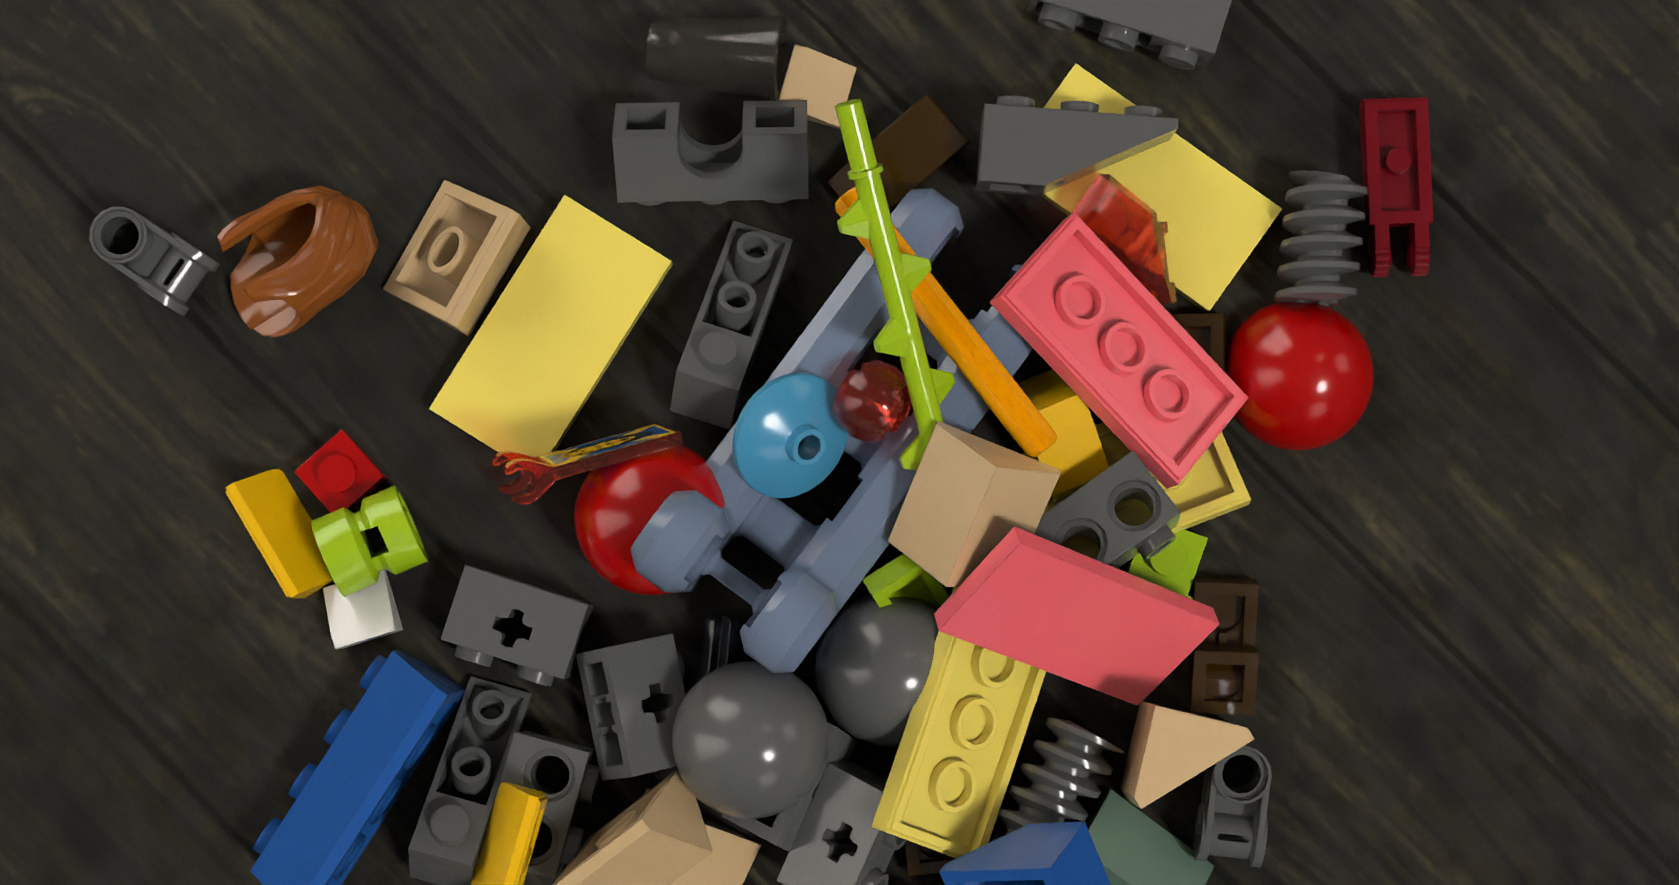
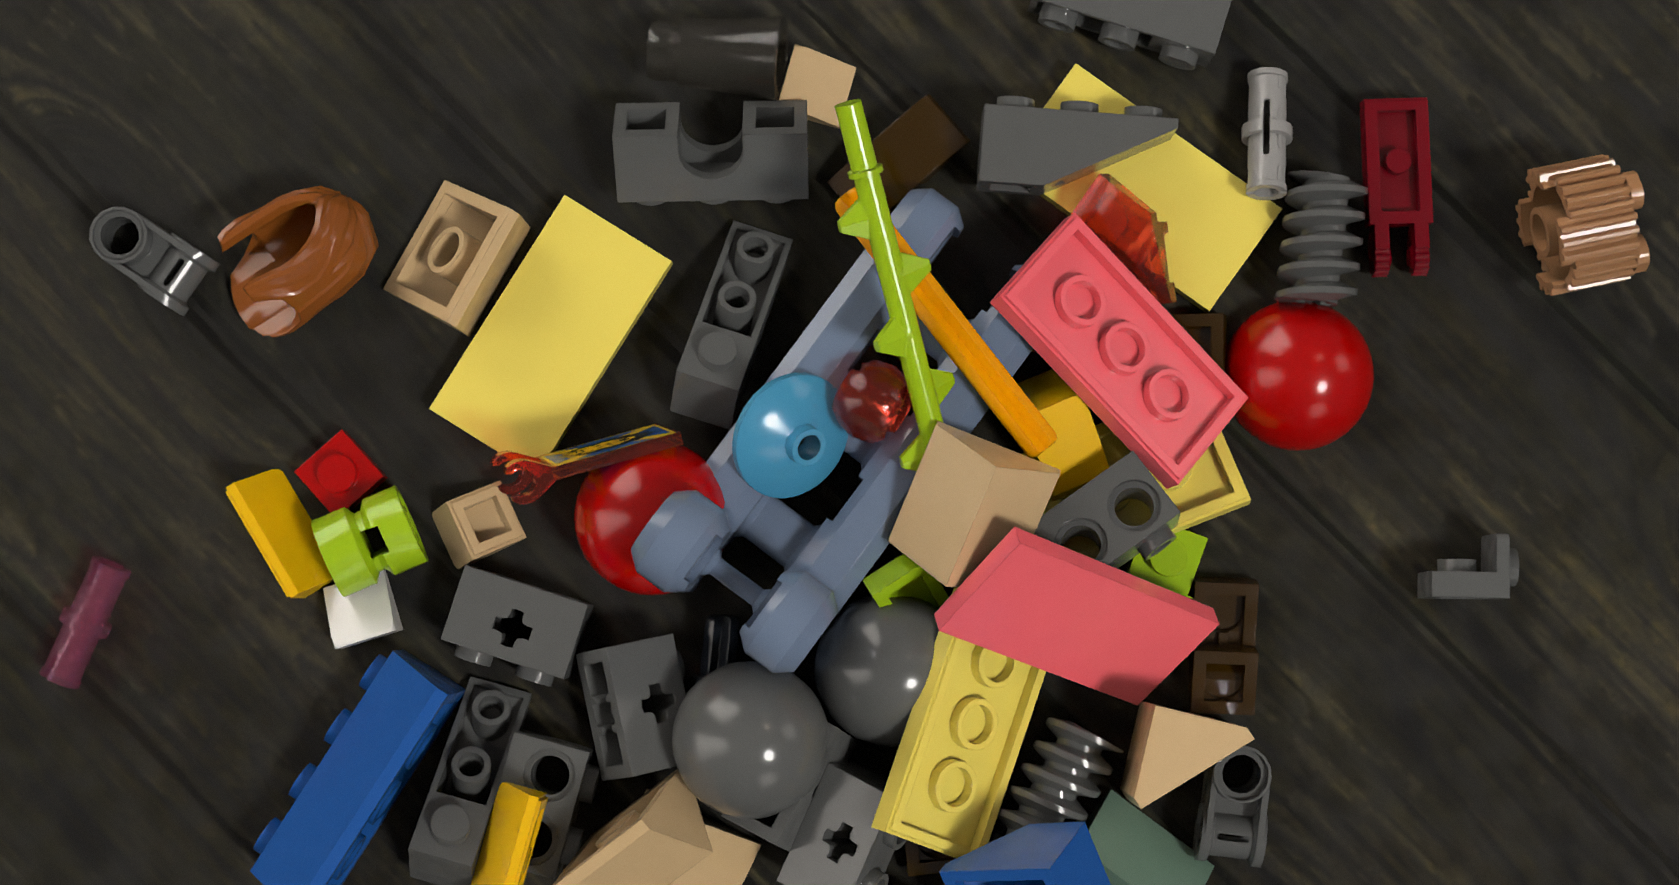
(85, 622): none -> clear pink pin
(477, 525): none -> tan slope
(1267, 96): none -> light grey pin
(1459, 577): none -> dark grey bracket
(1583, 224): none -> medium nougat brick

